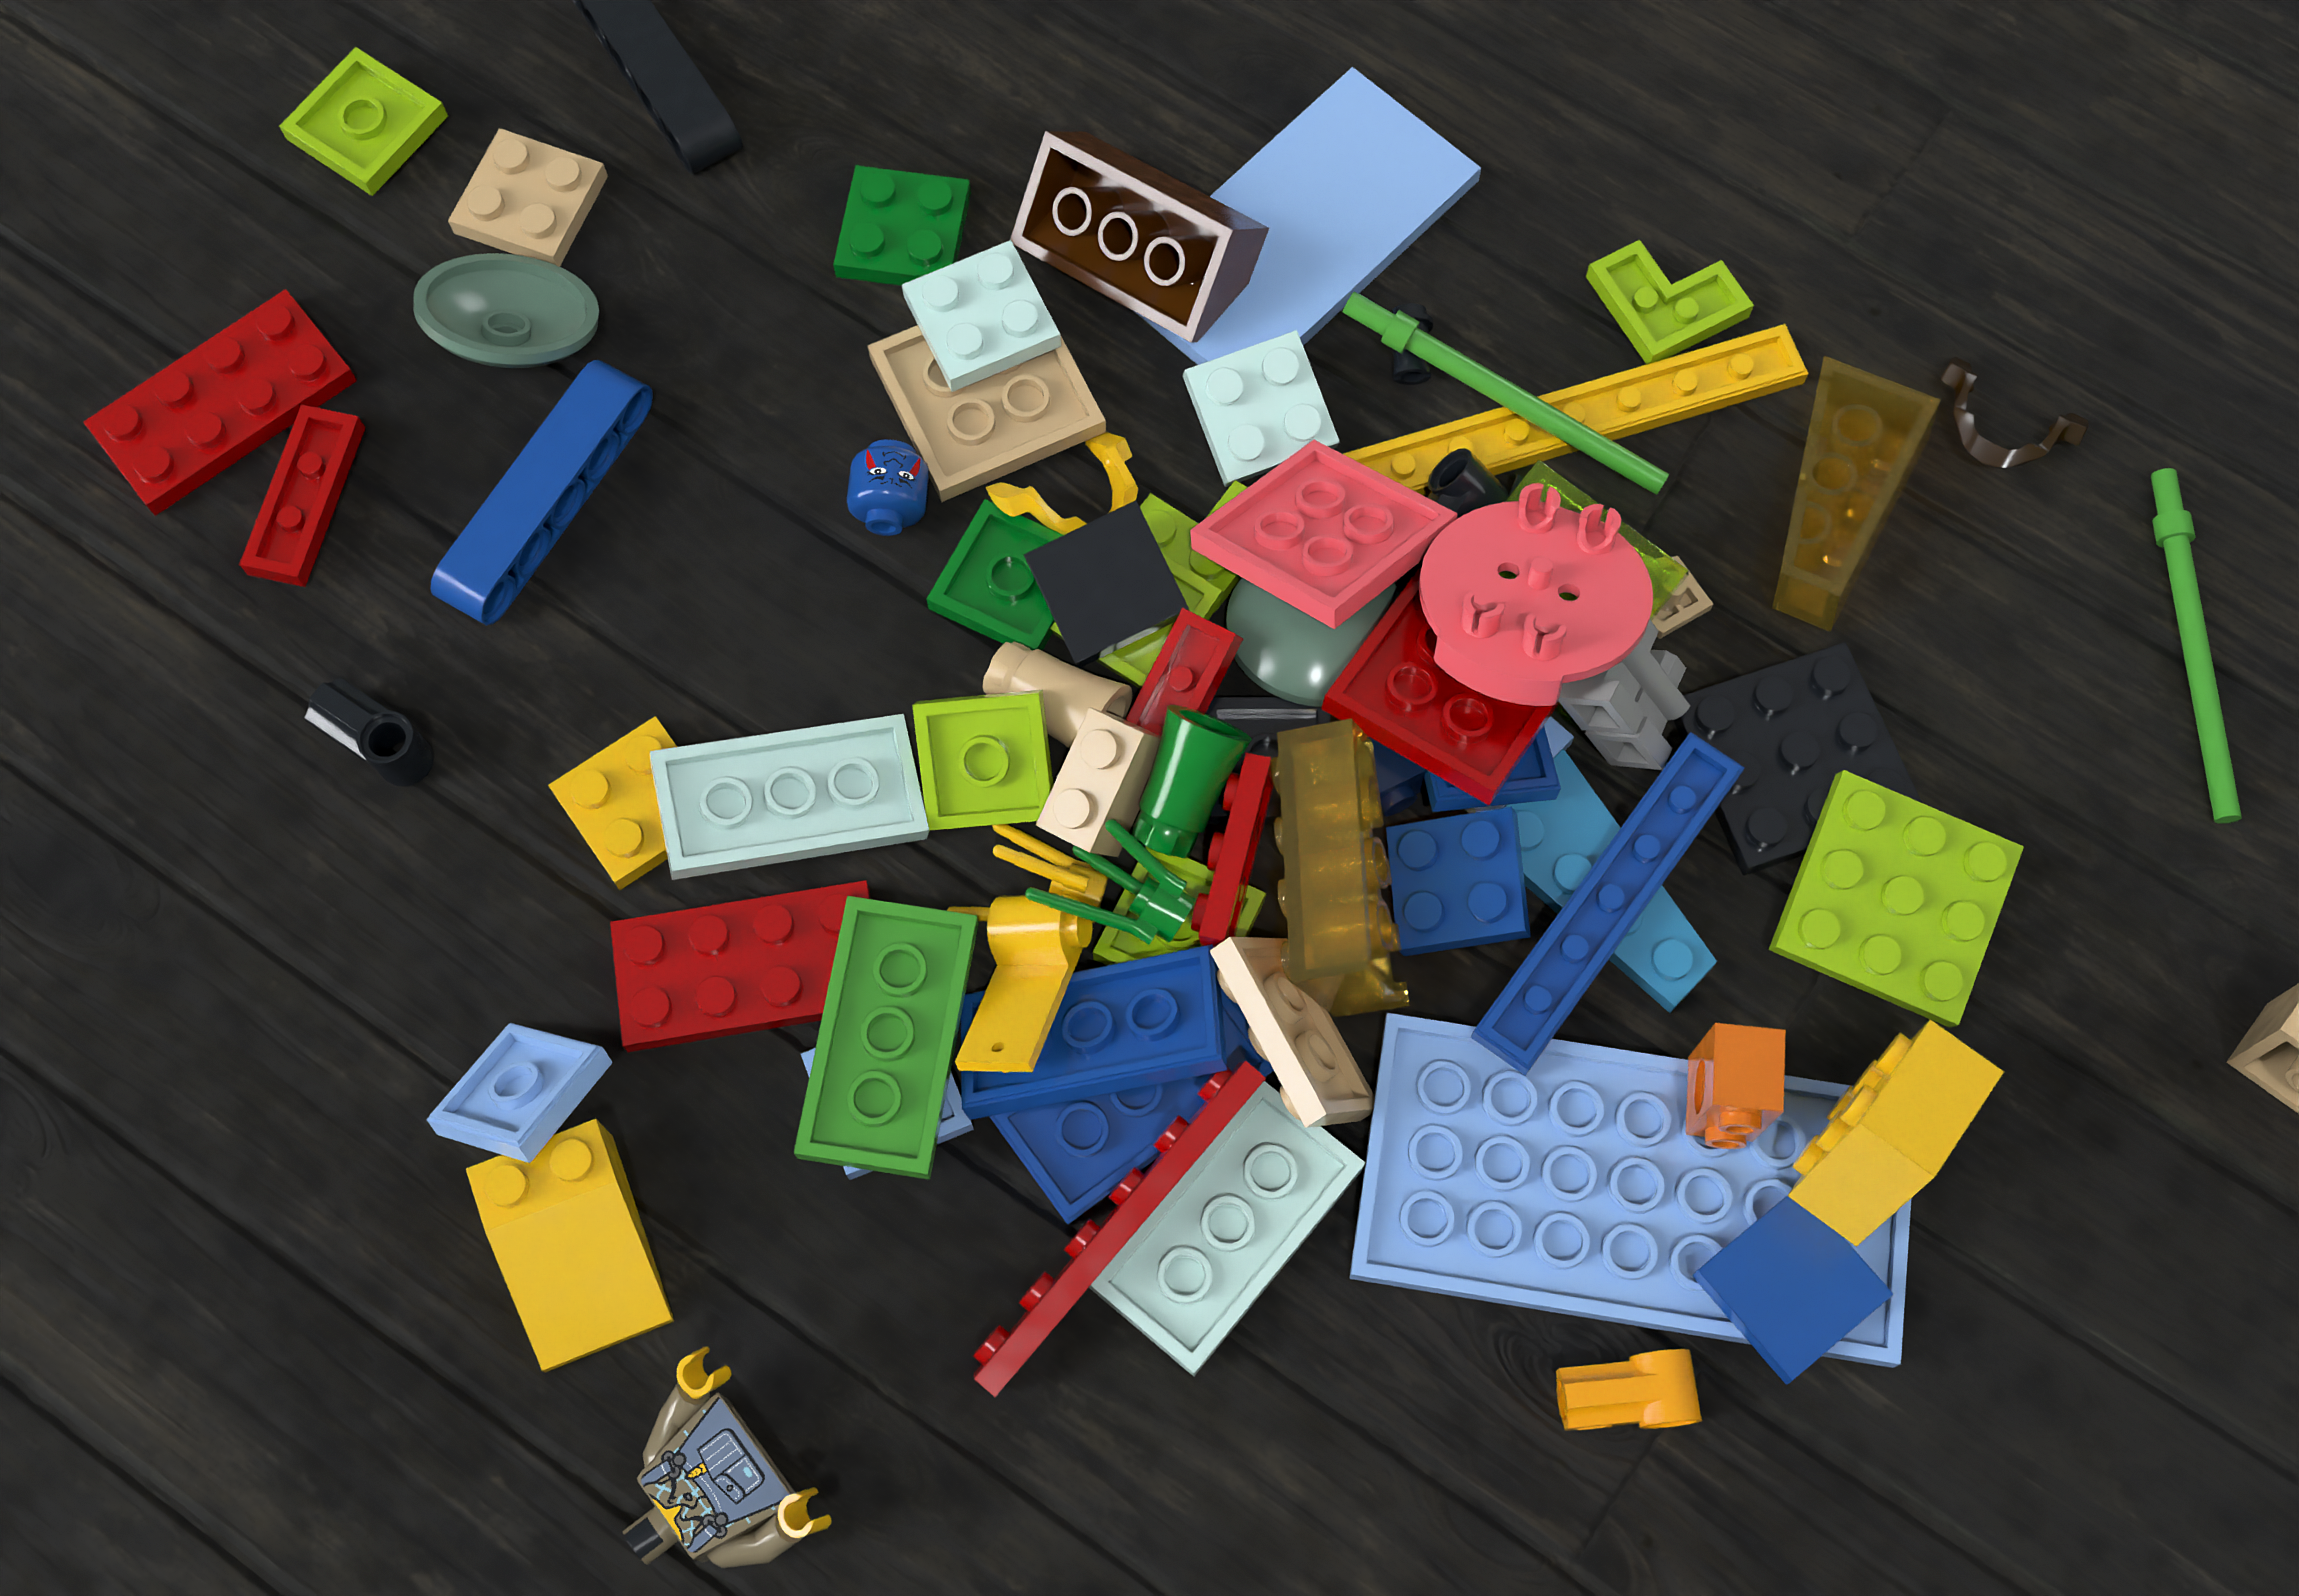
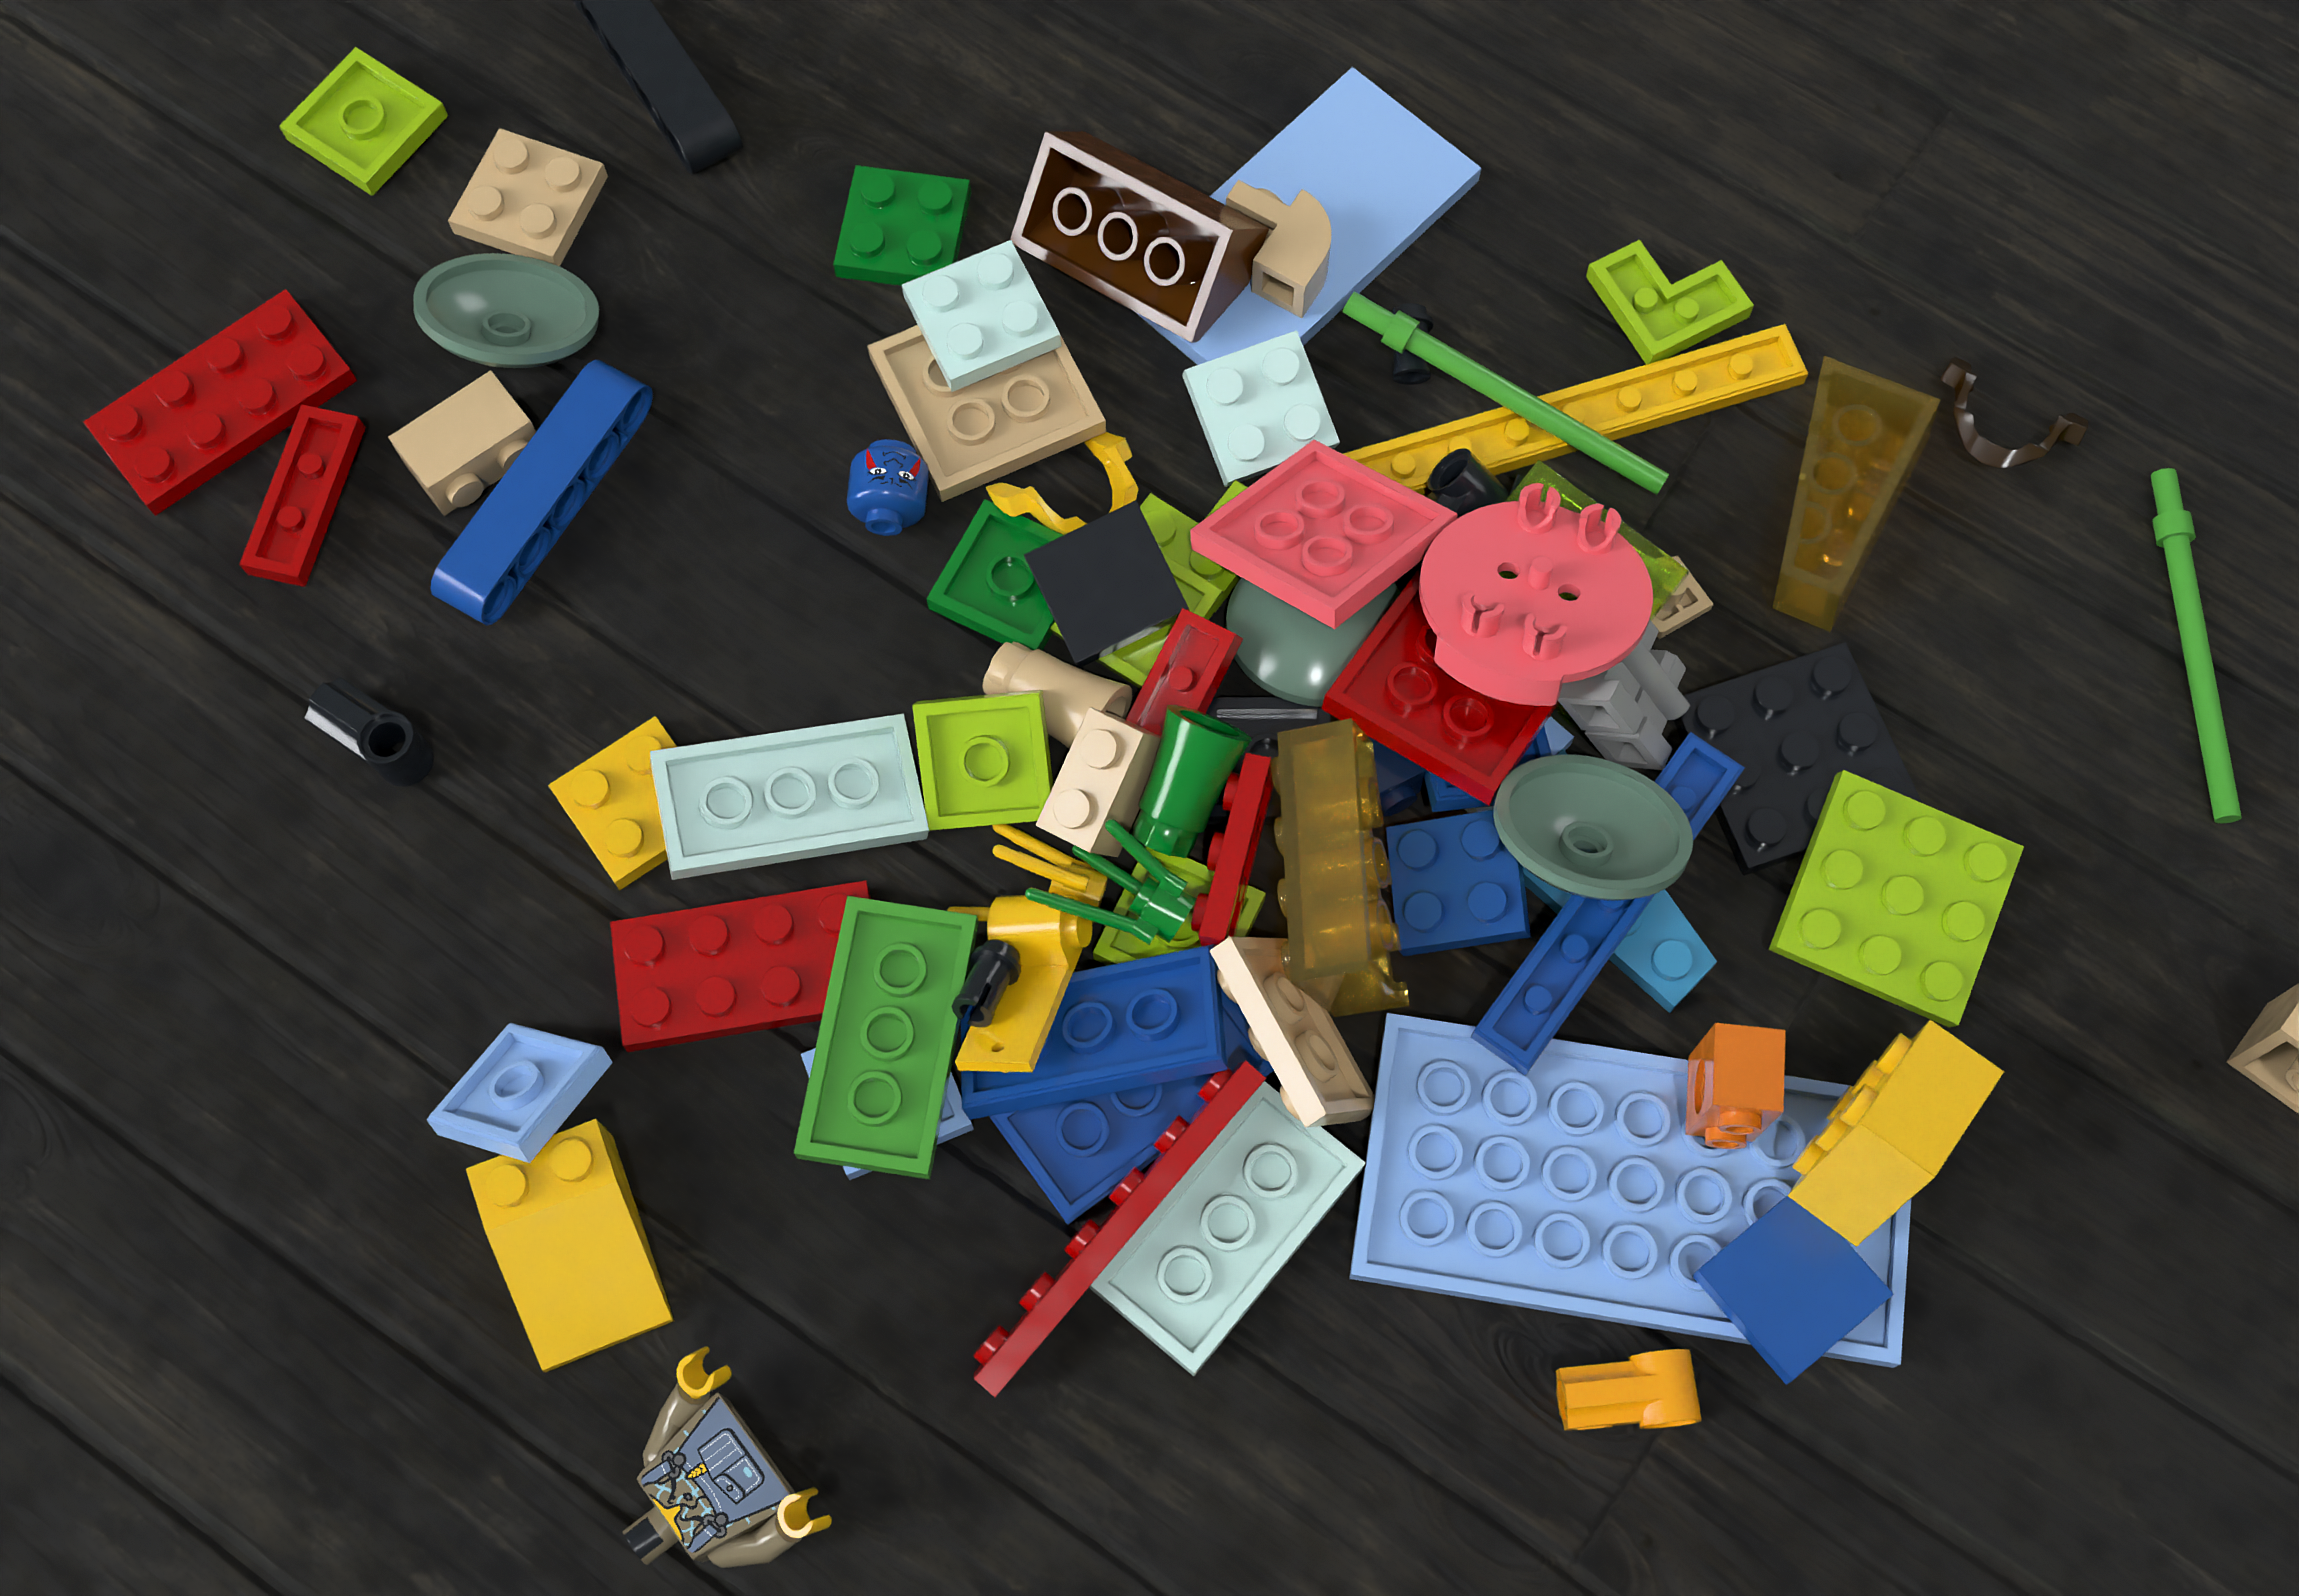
(464, 442): none -> tan brick
(993, 969): none -> black pin
(1296, 249): none -> tan brick
(1592, 827): none -> sand green dish

